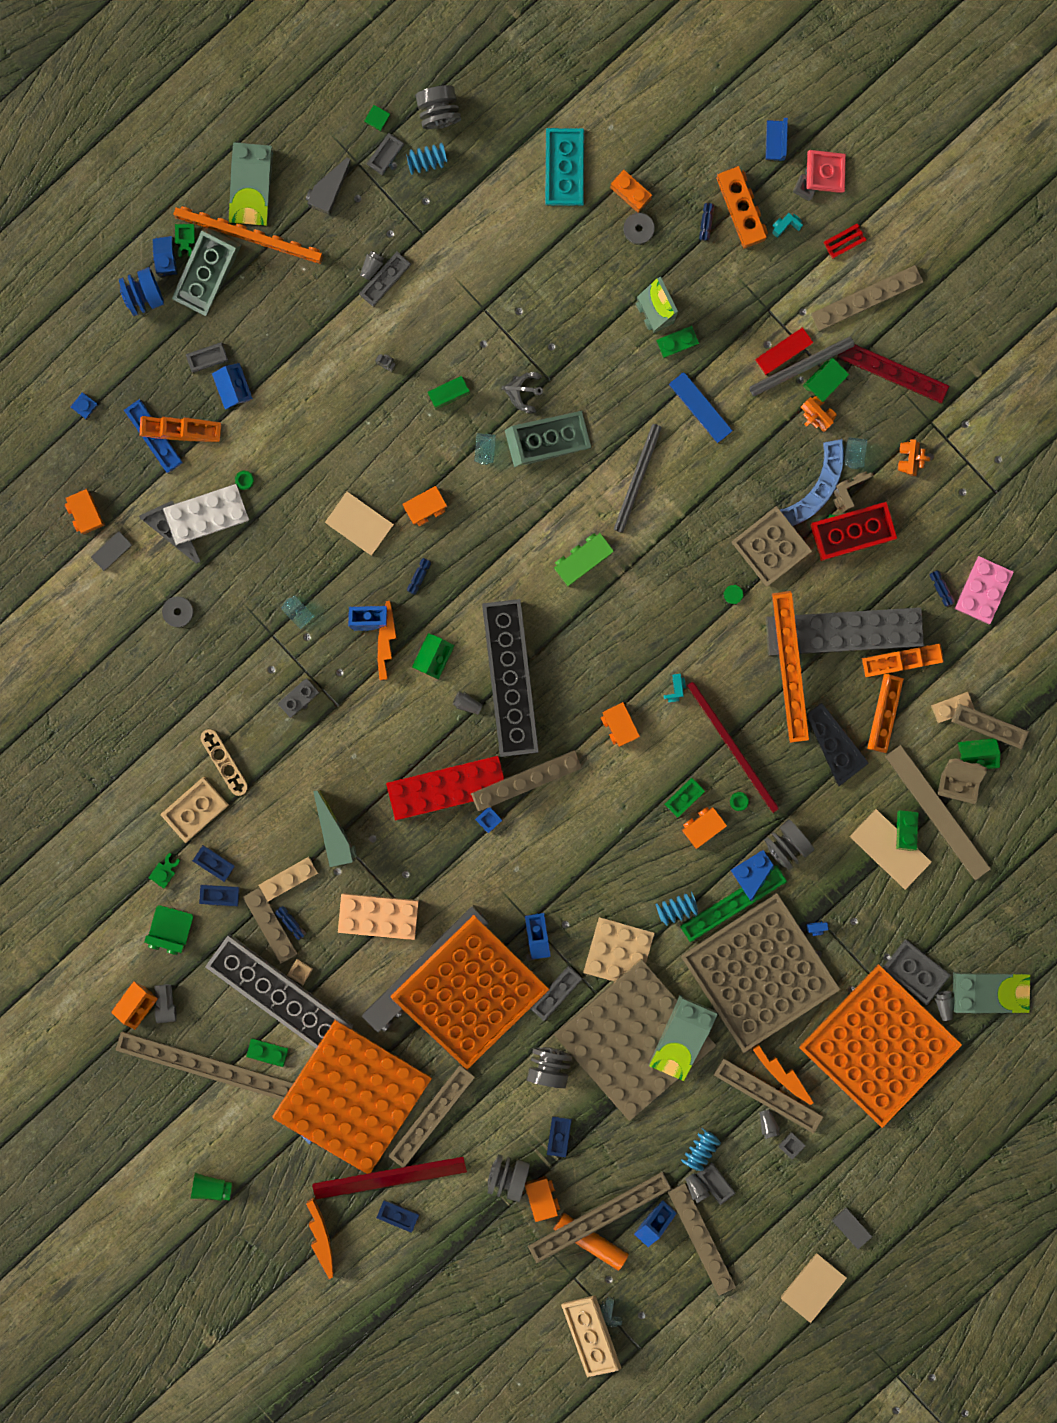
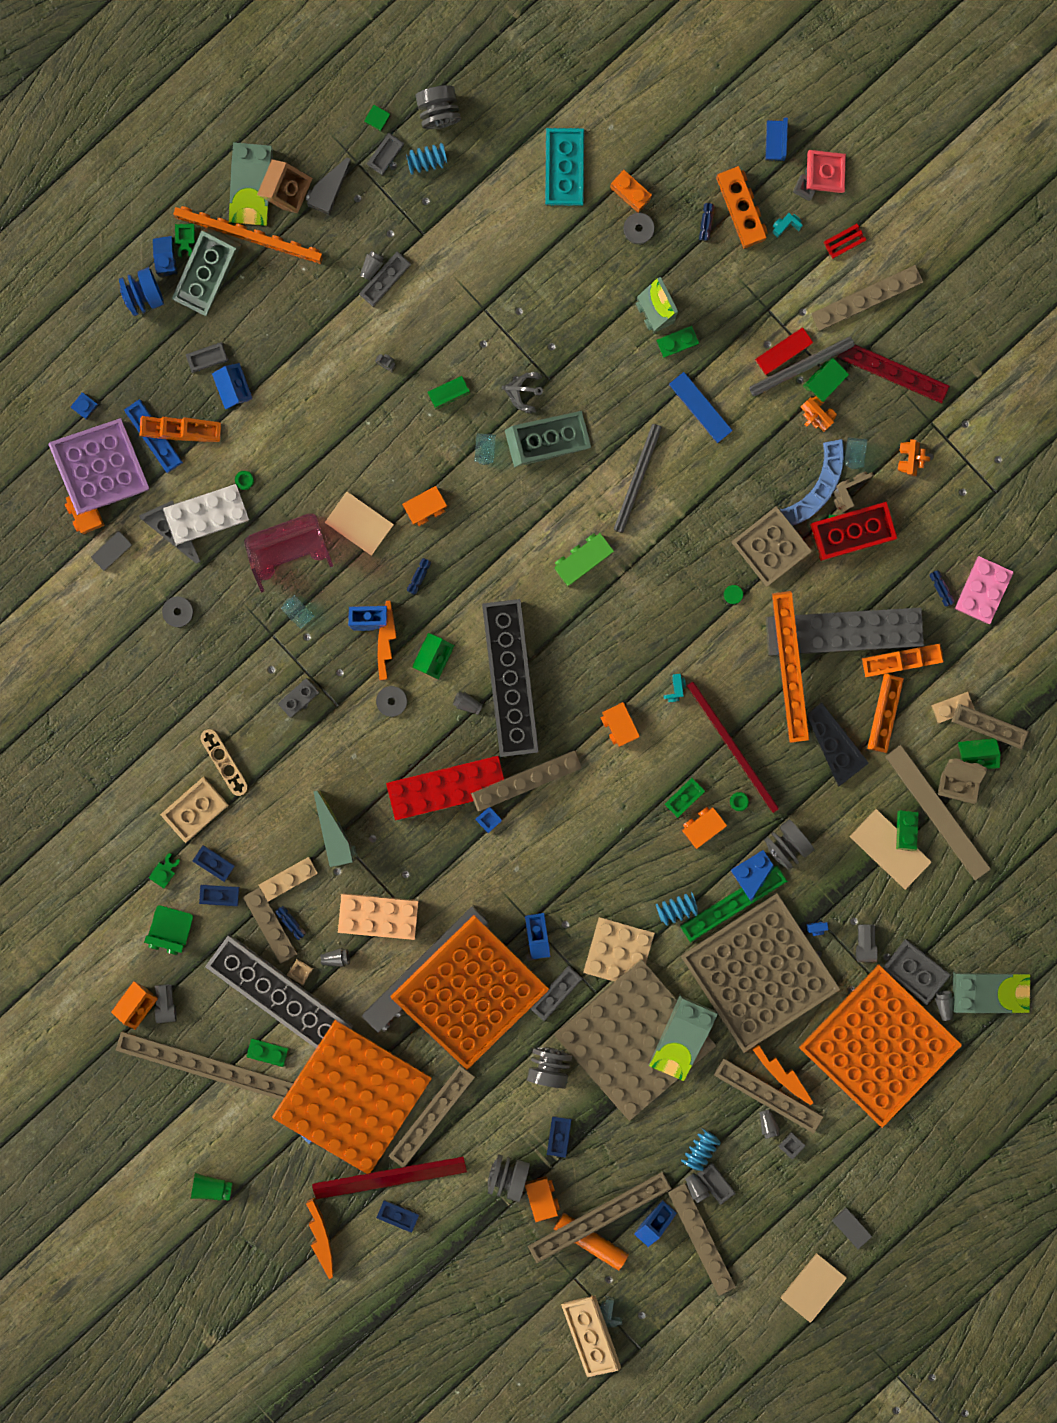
(98, 466): none -> lavender plate
(284, 186): none -> medium nougat brick
(284, 544): none -> clear pink windscreen
(336, 958): none -> dark grey cone
(387, 693): none -> dark grey piece
(866, 949): none -> dark grey piece

